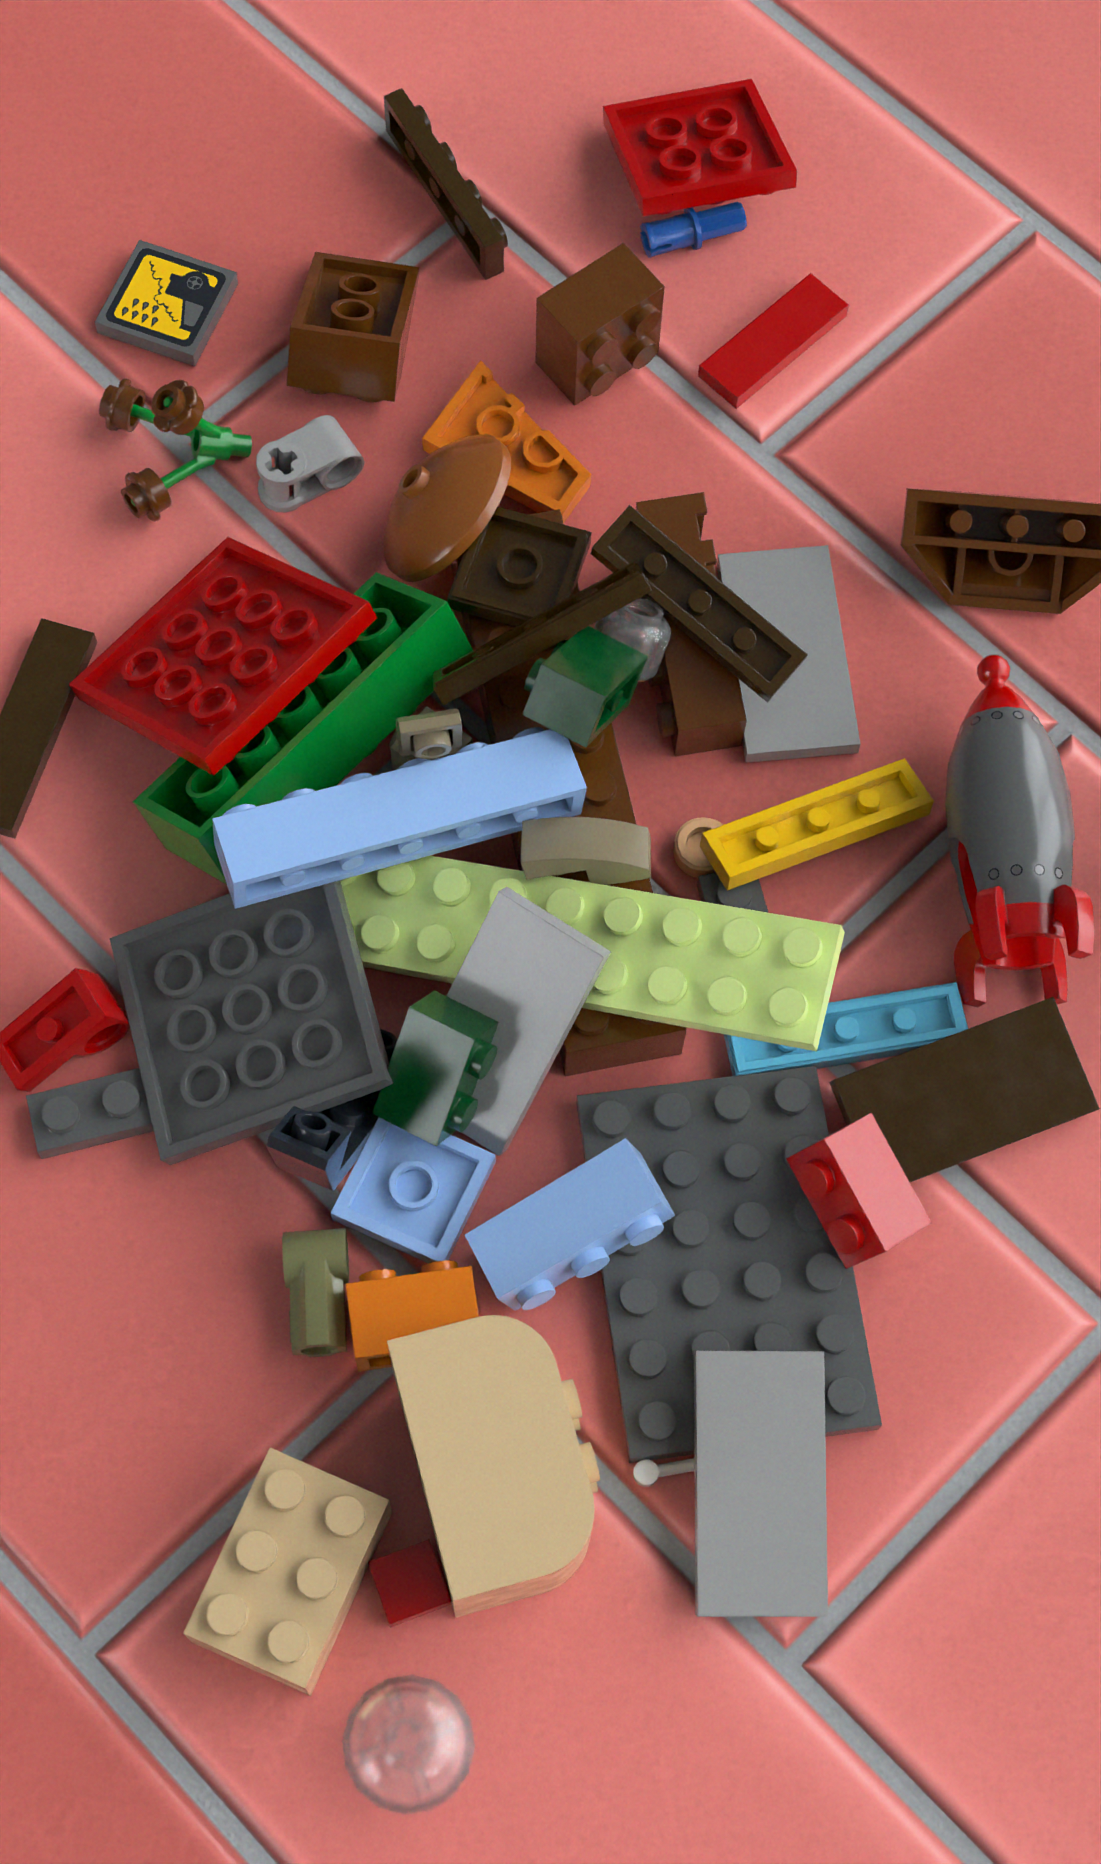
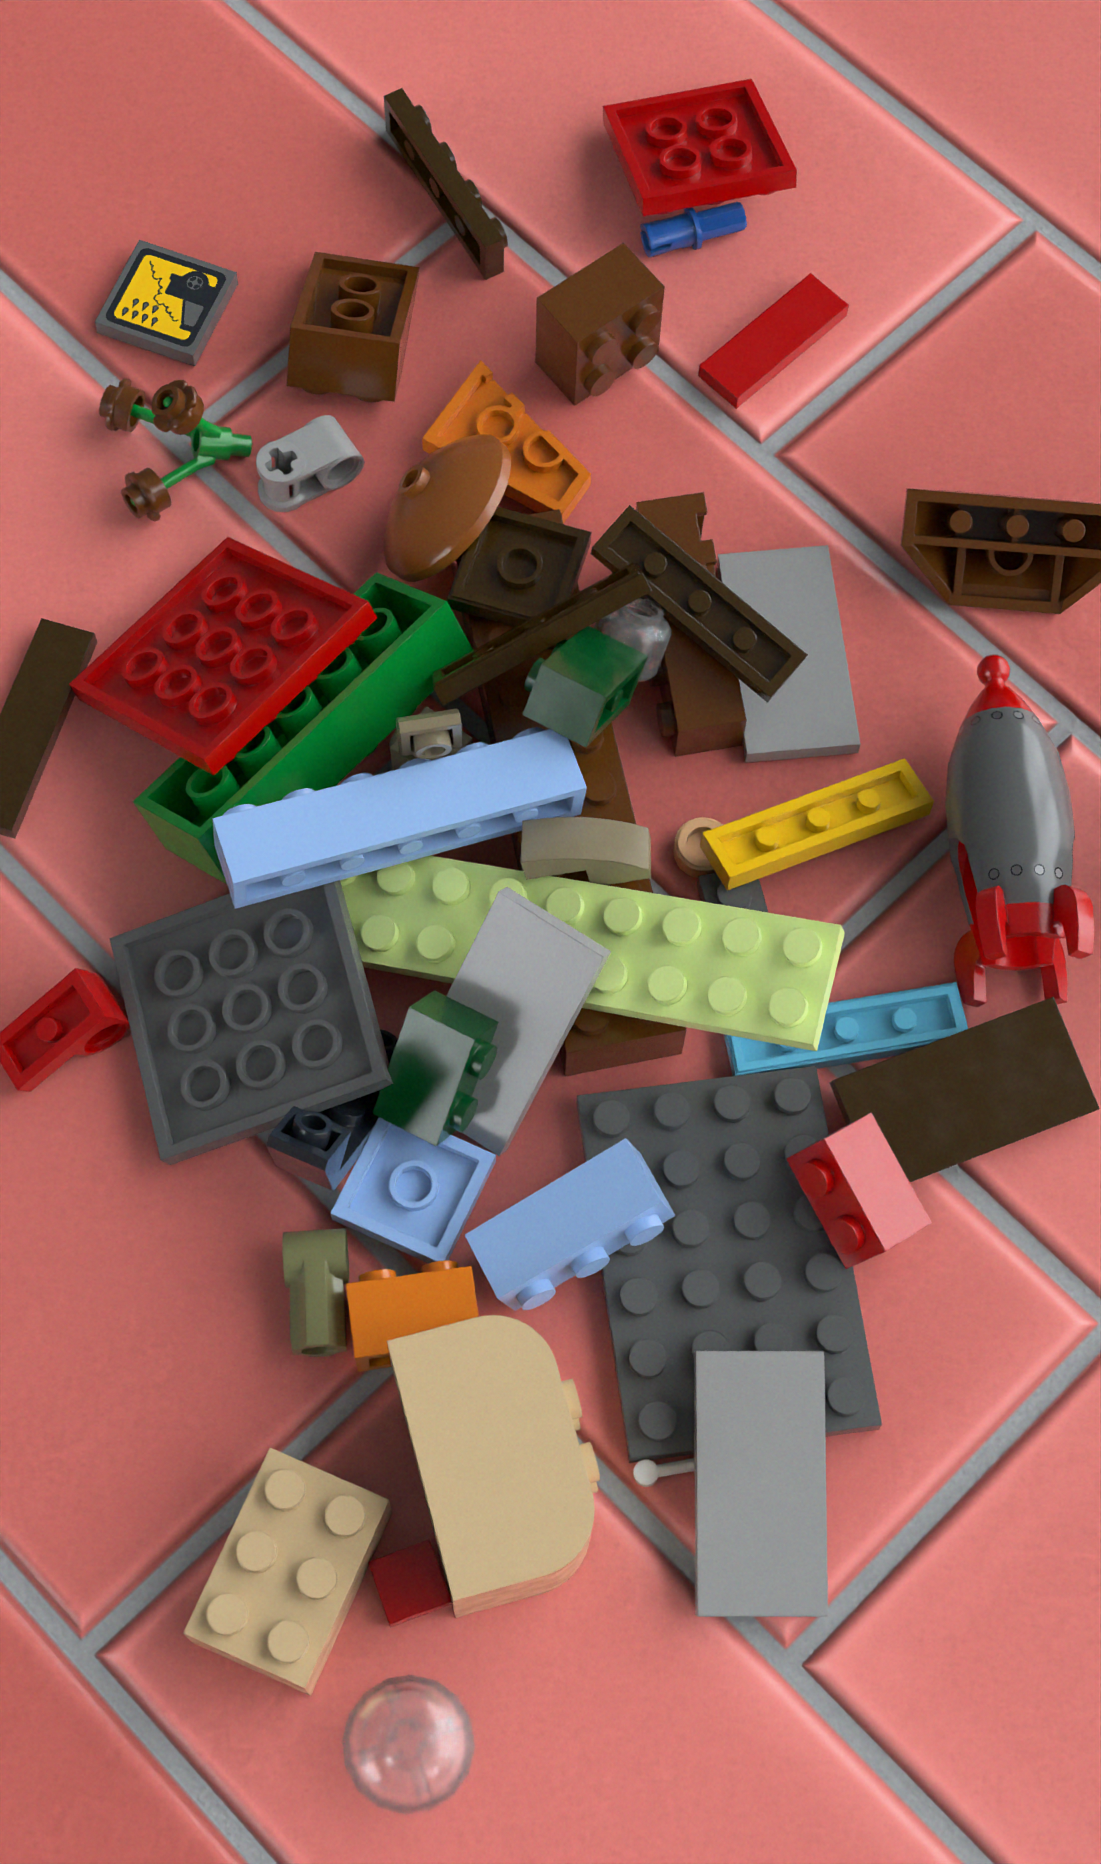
(89, 1113): dark grey plate -> none

